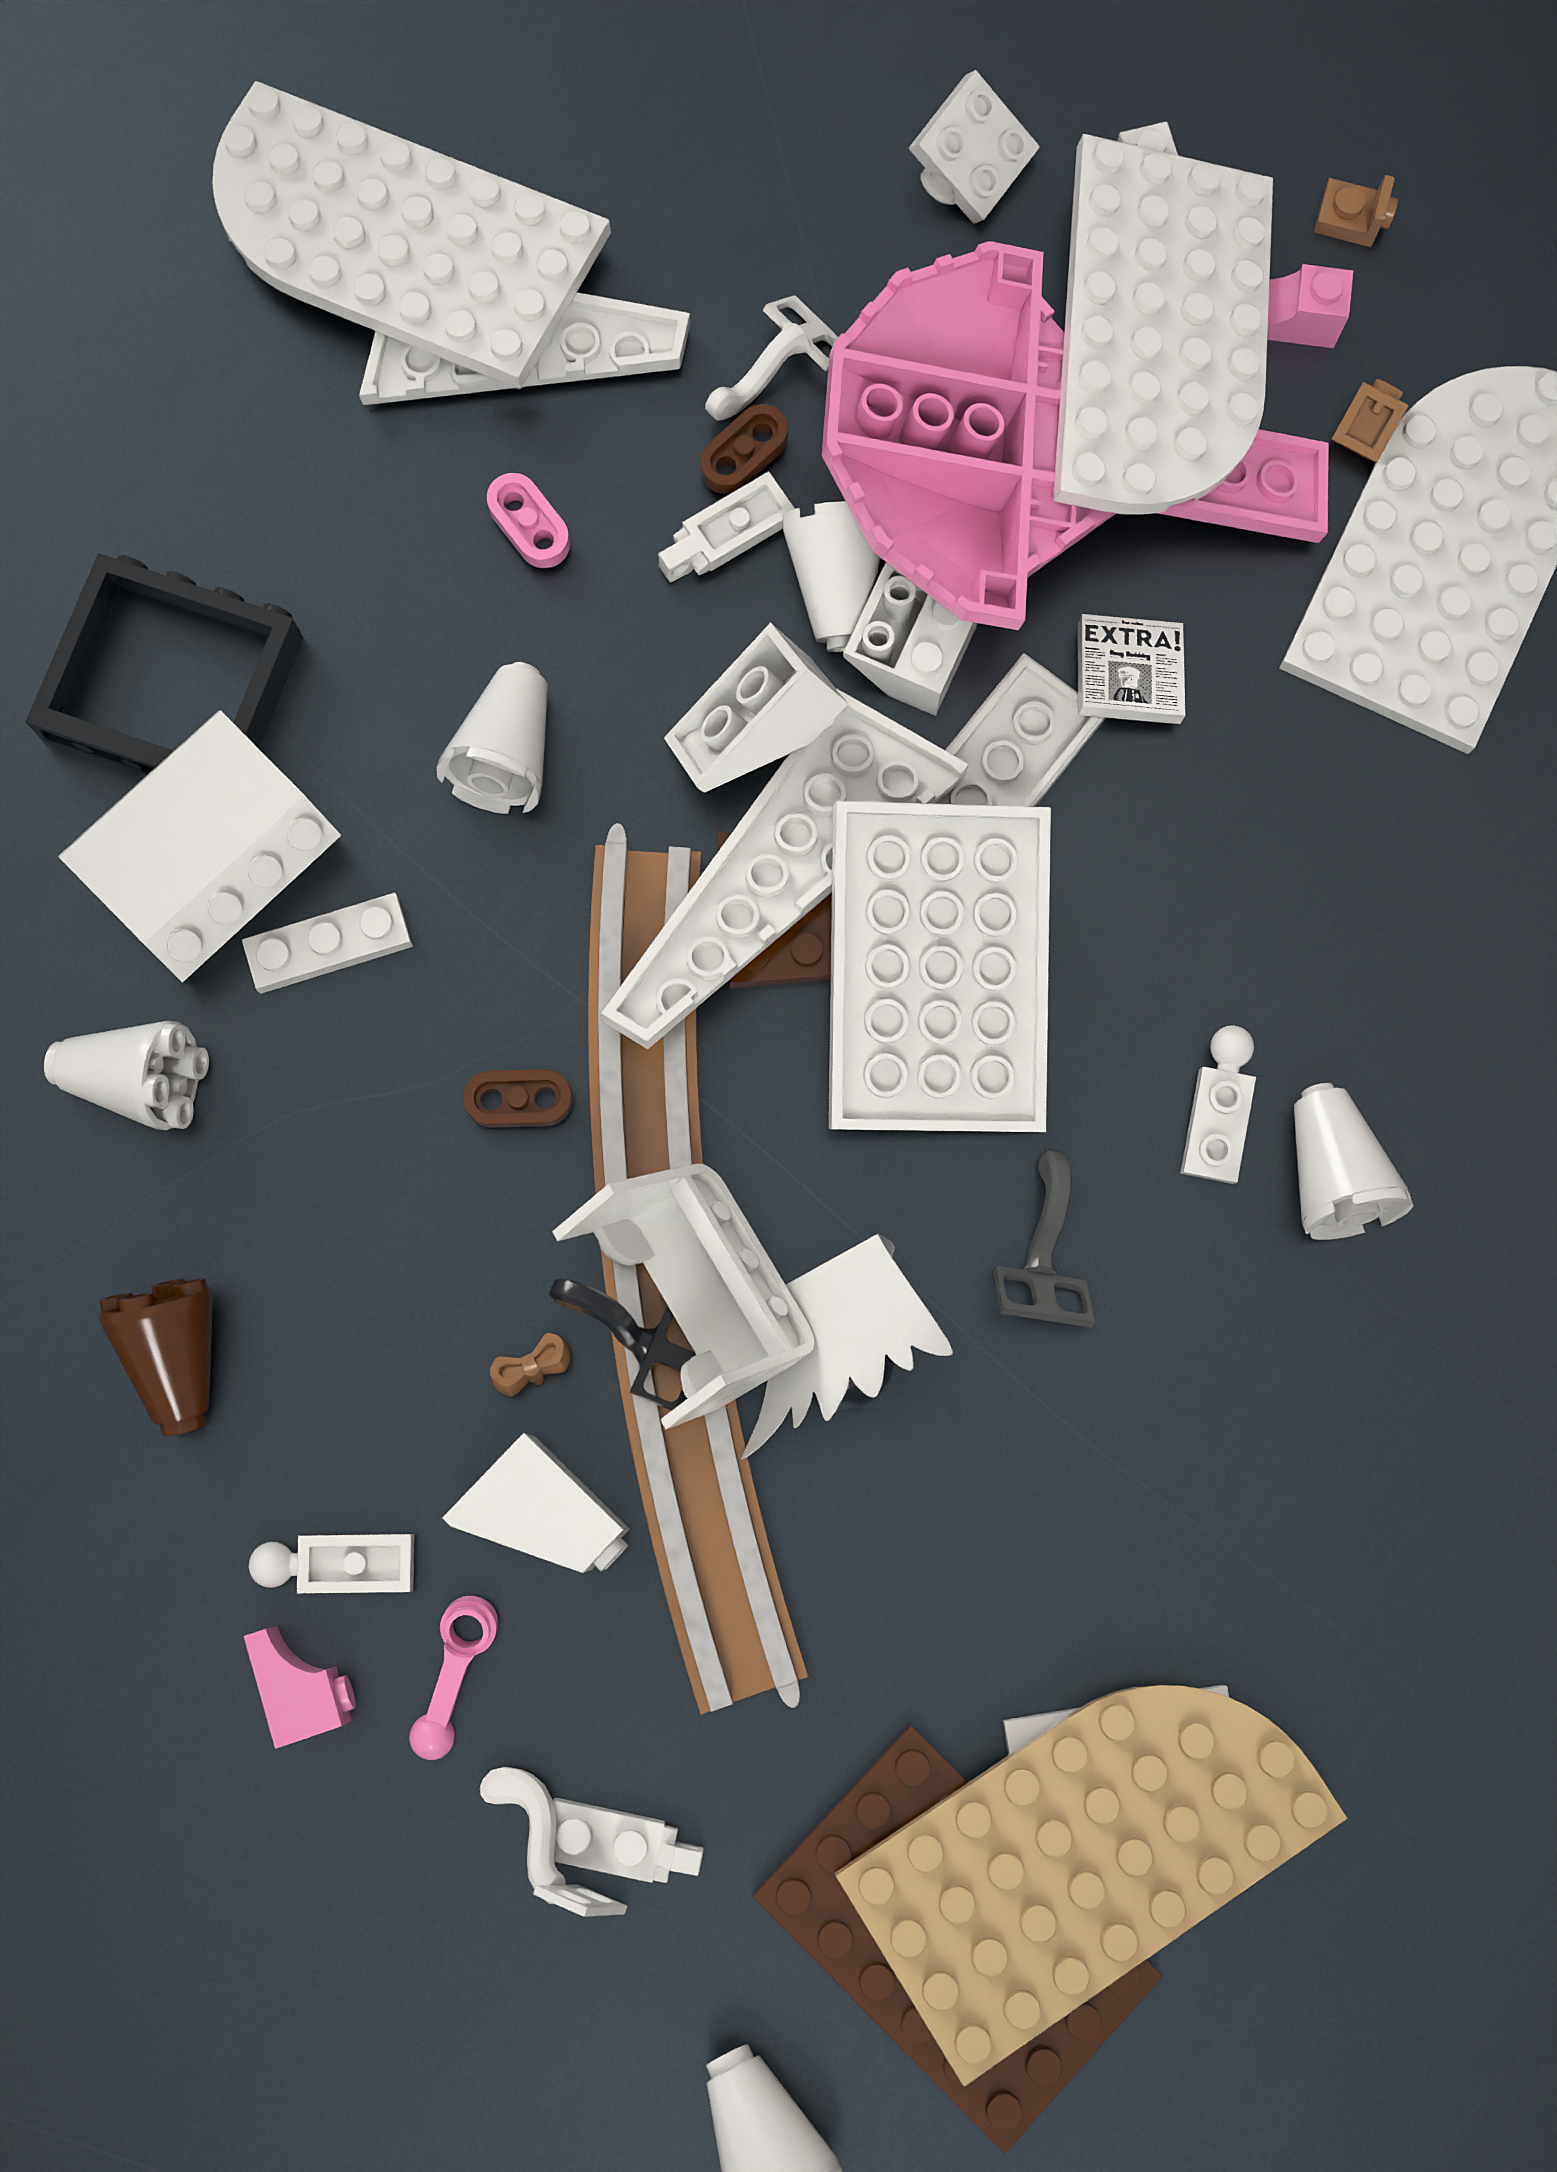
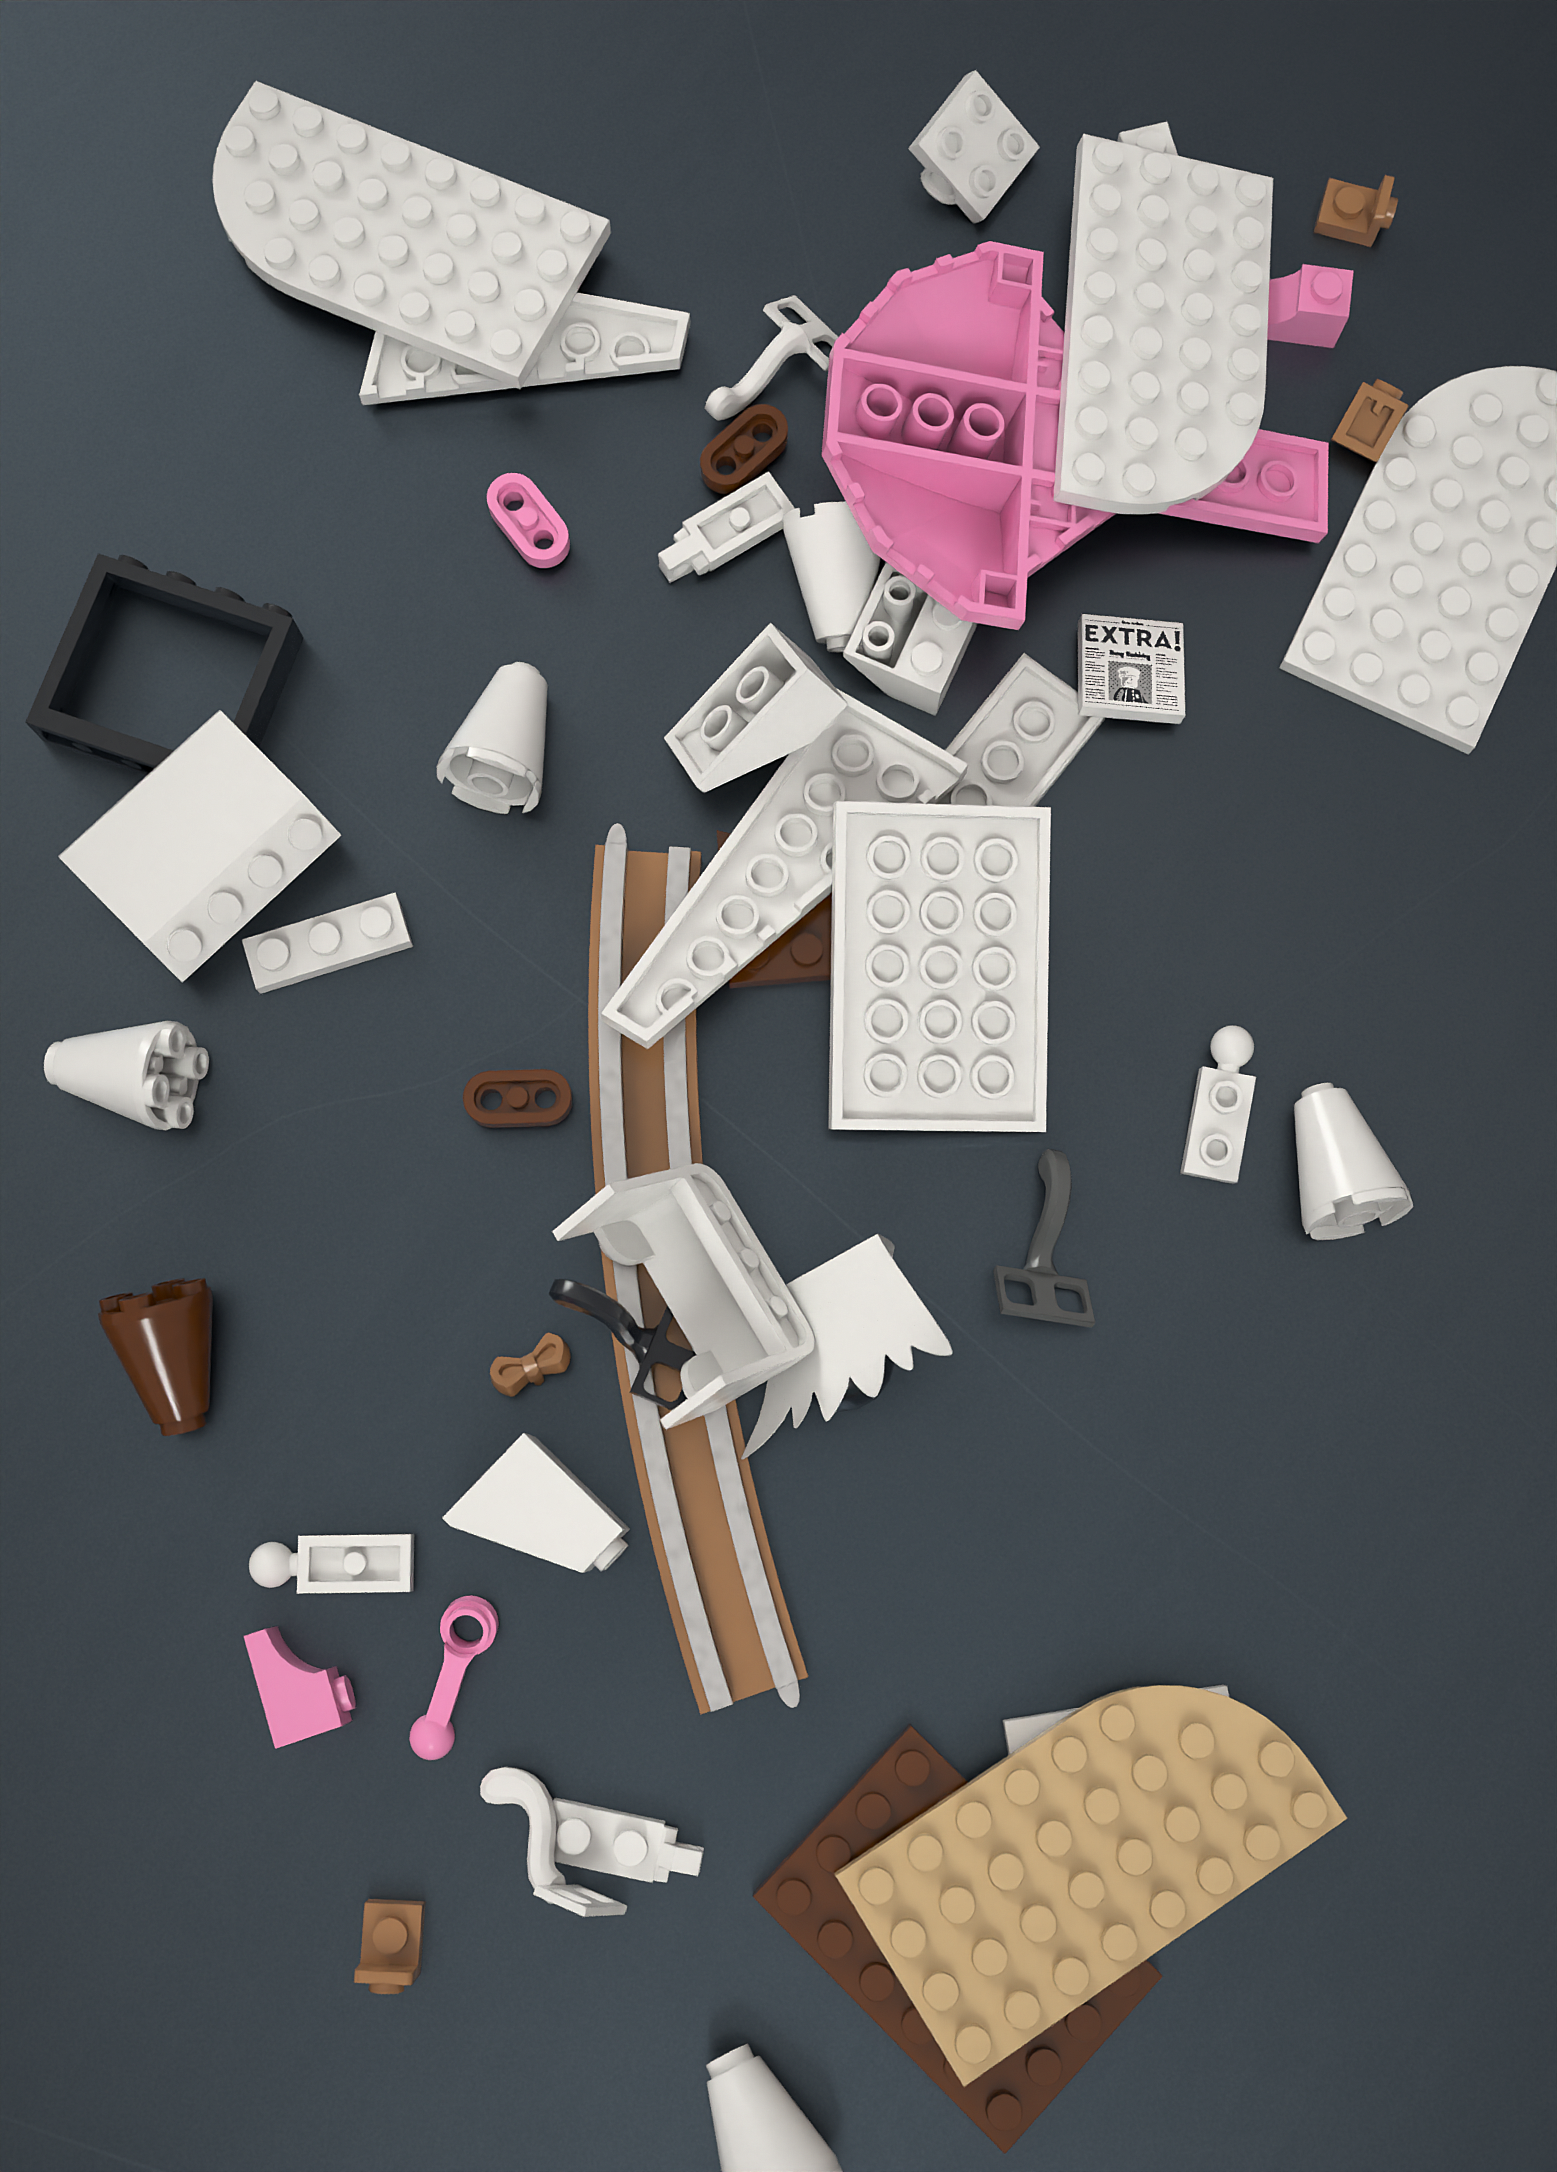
(391, 1945): none -> medium nougat bracket

